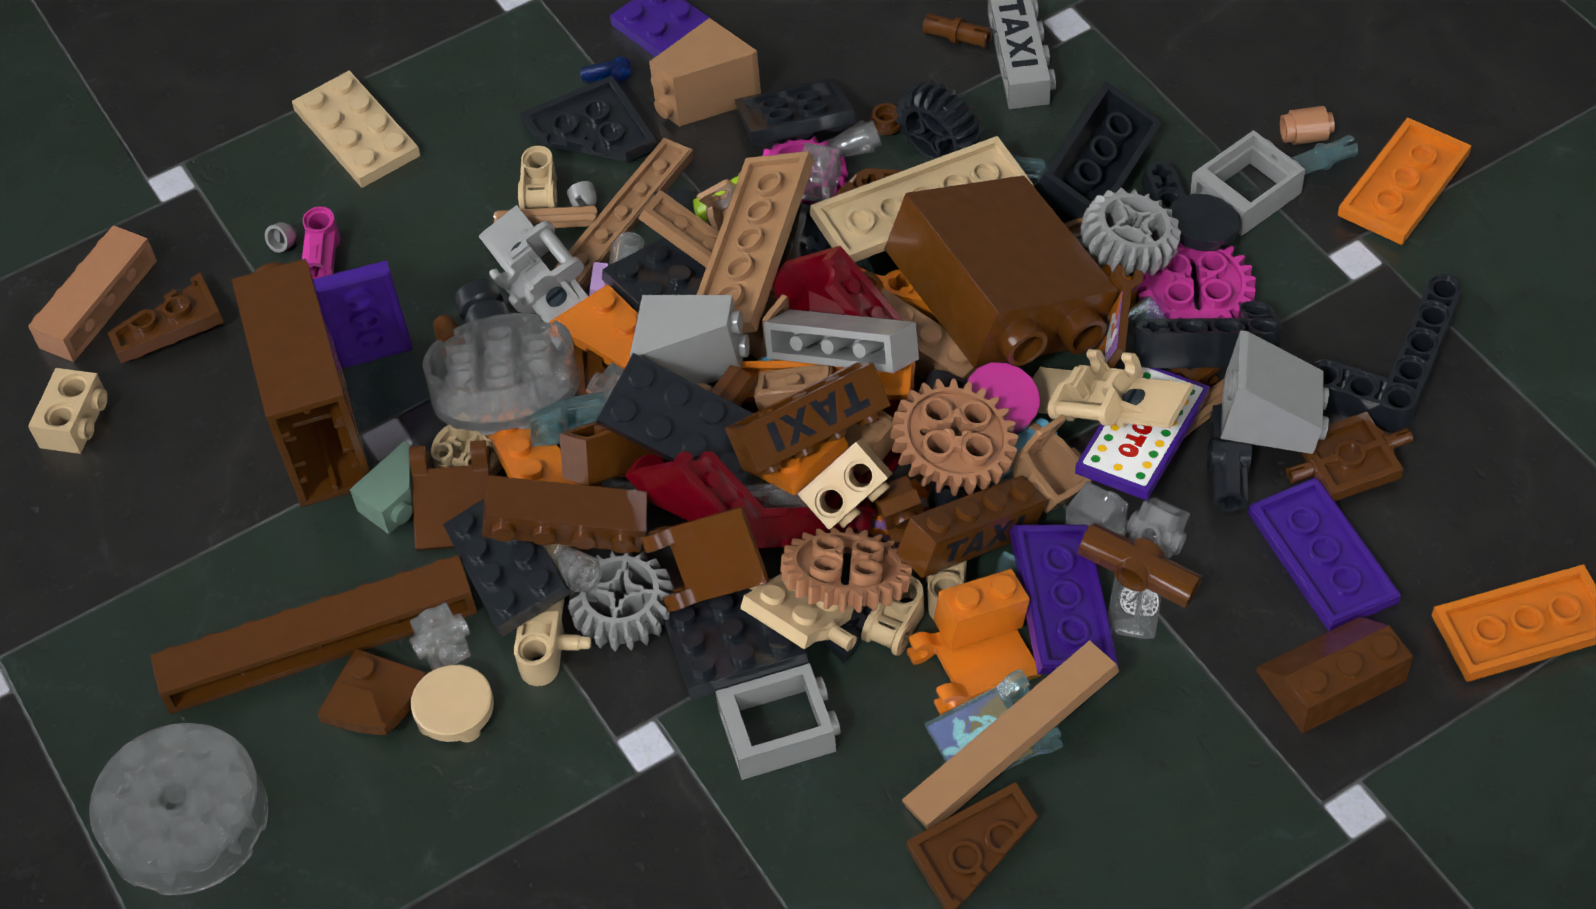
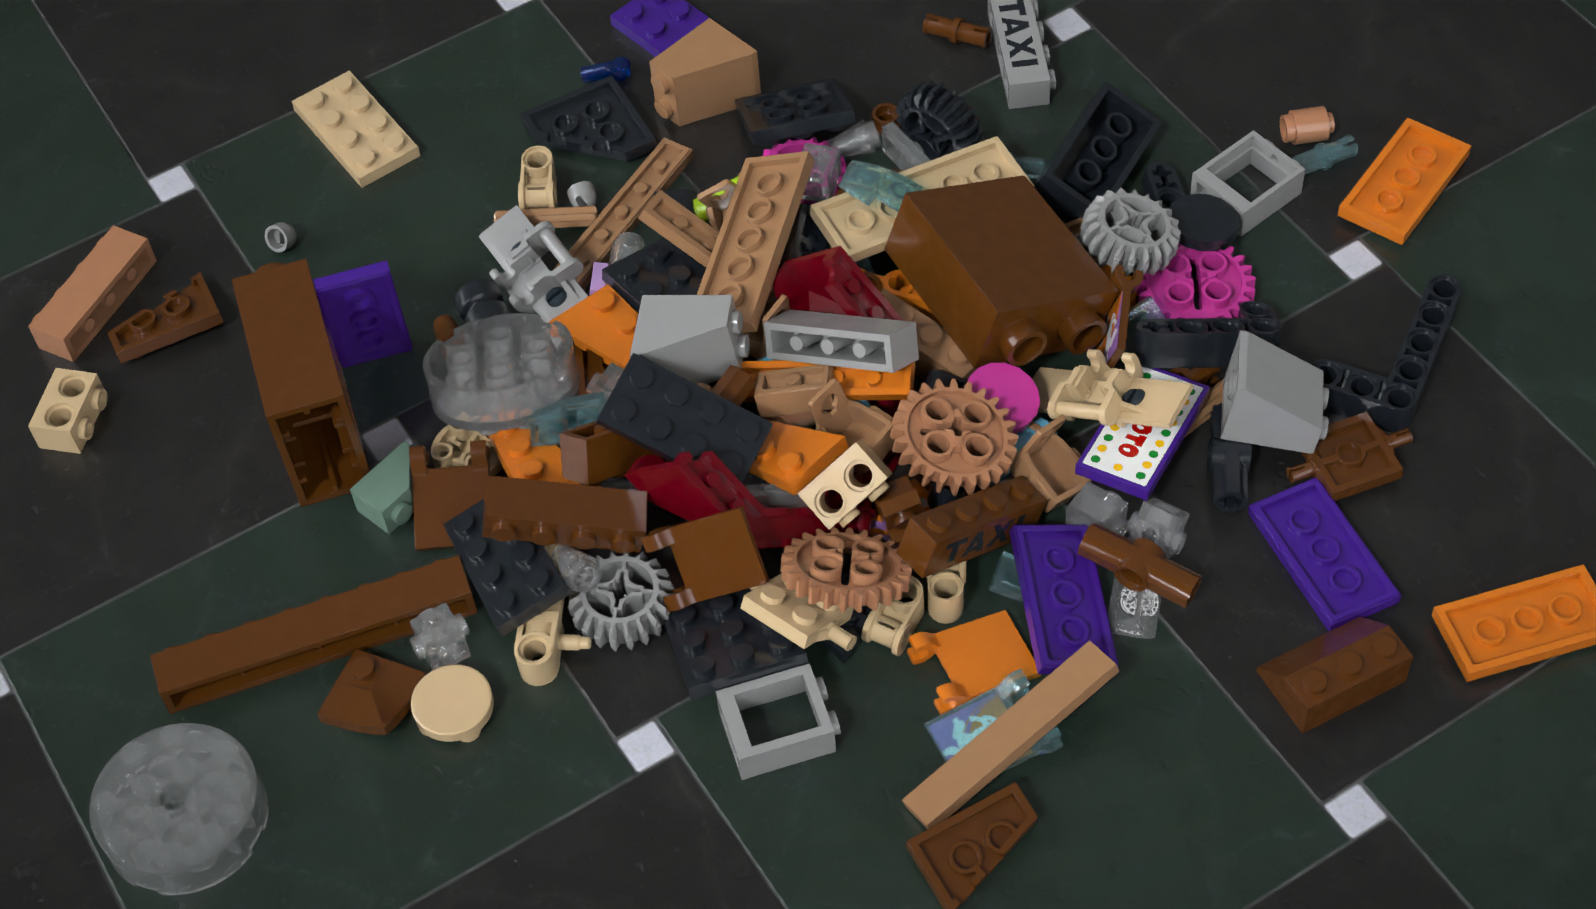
(320, 241): dark pink piece -> none
(807, 418): reddish brown brick -> none
(872, 181): none -> clear light blue slope
(900, 148): none -> clear plate
(981, 609): orange brick -> none

